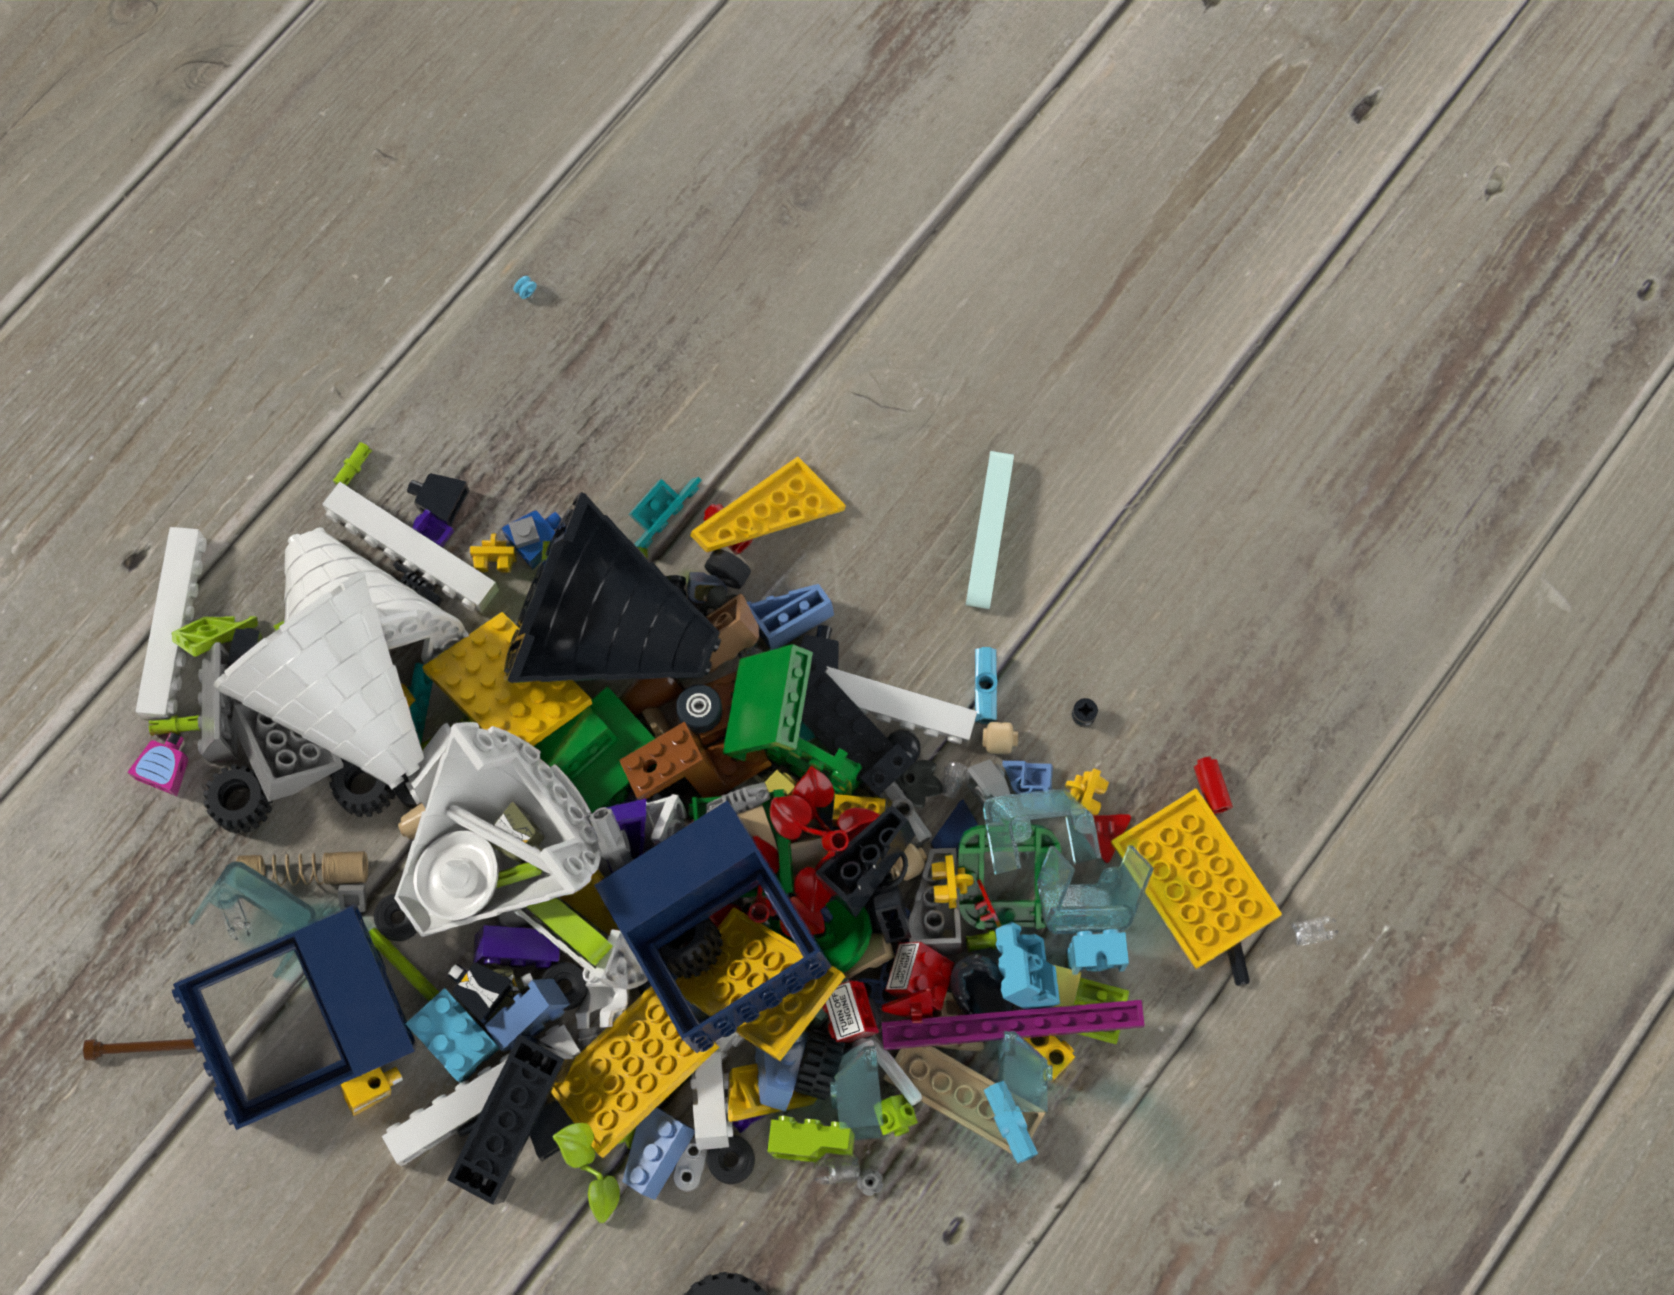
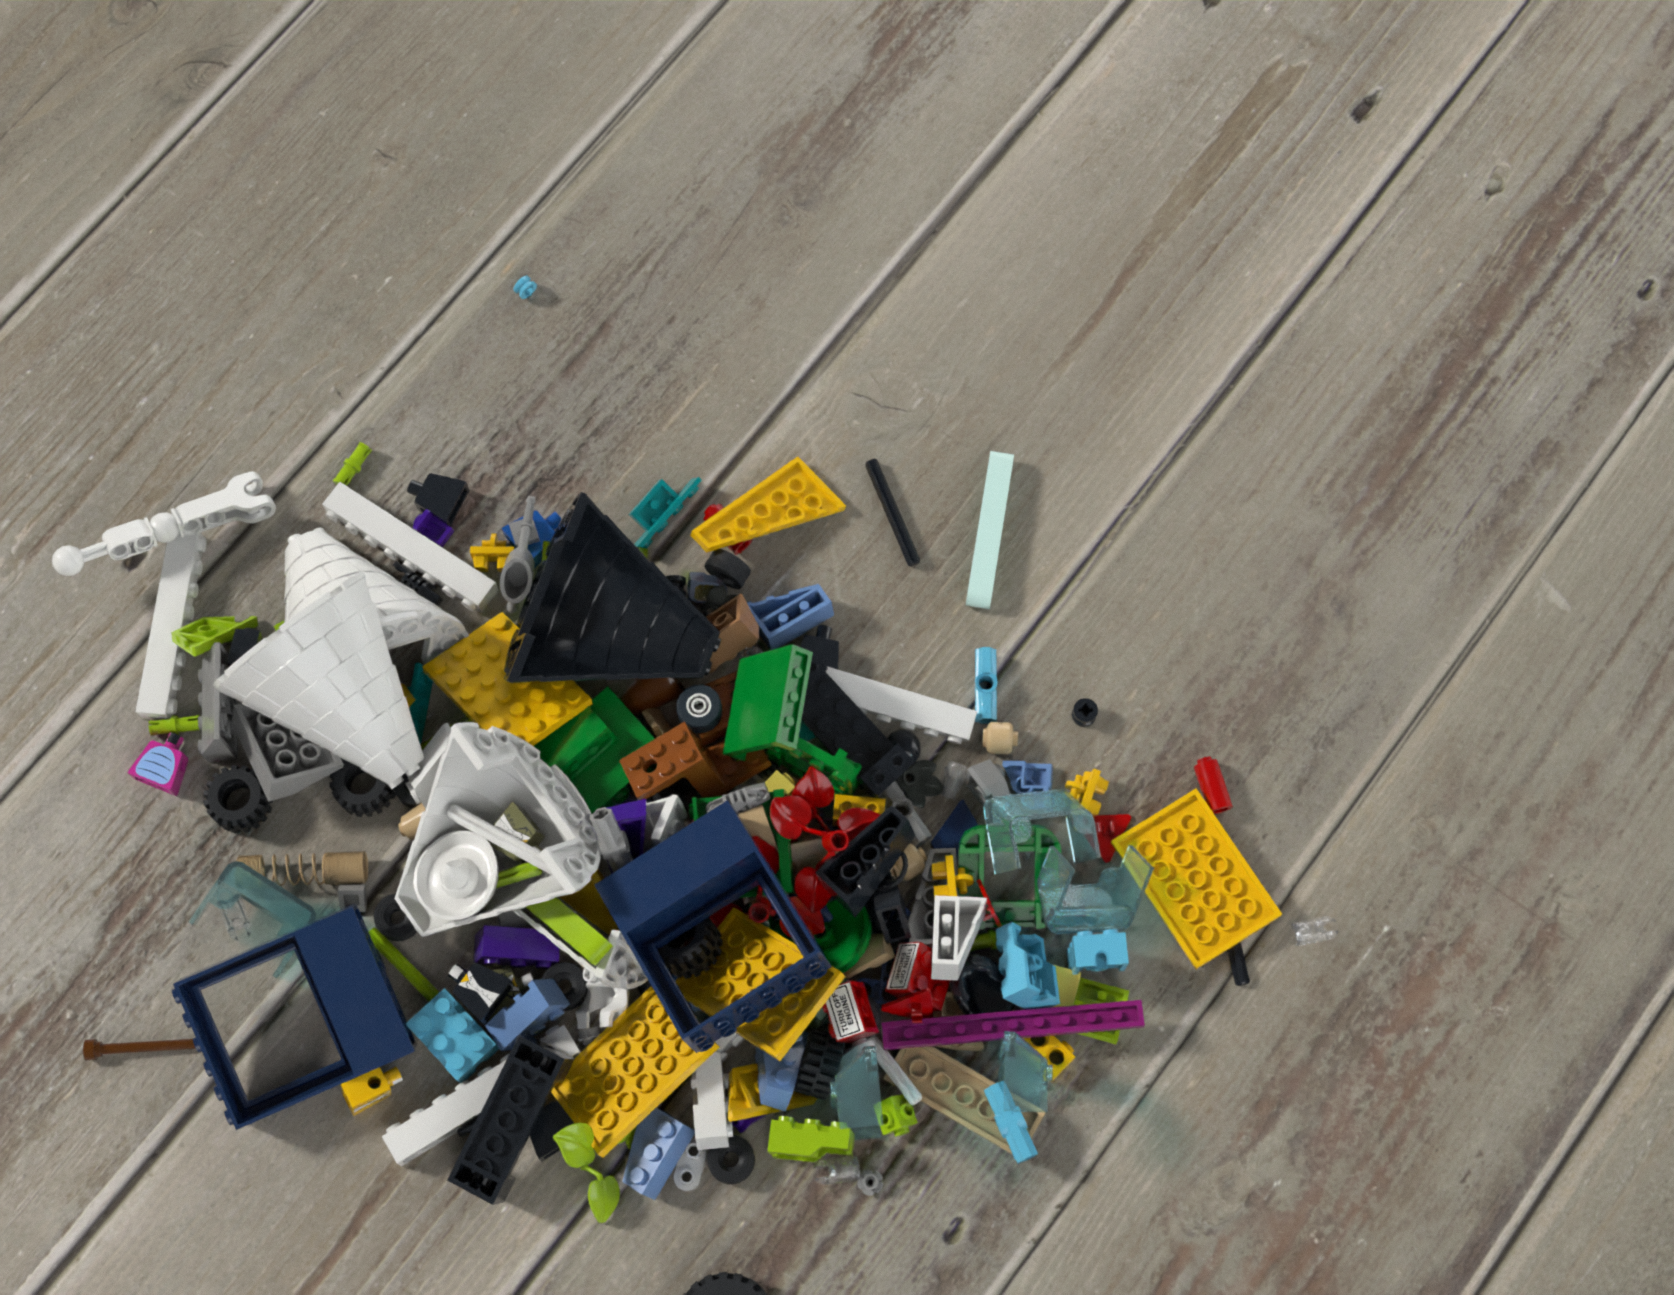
(231, 504): none -> white piece
(519, 565): none -> light grey piece
(892, 512): none -> black axle
(954, 933): none -> white wedge

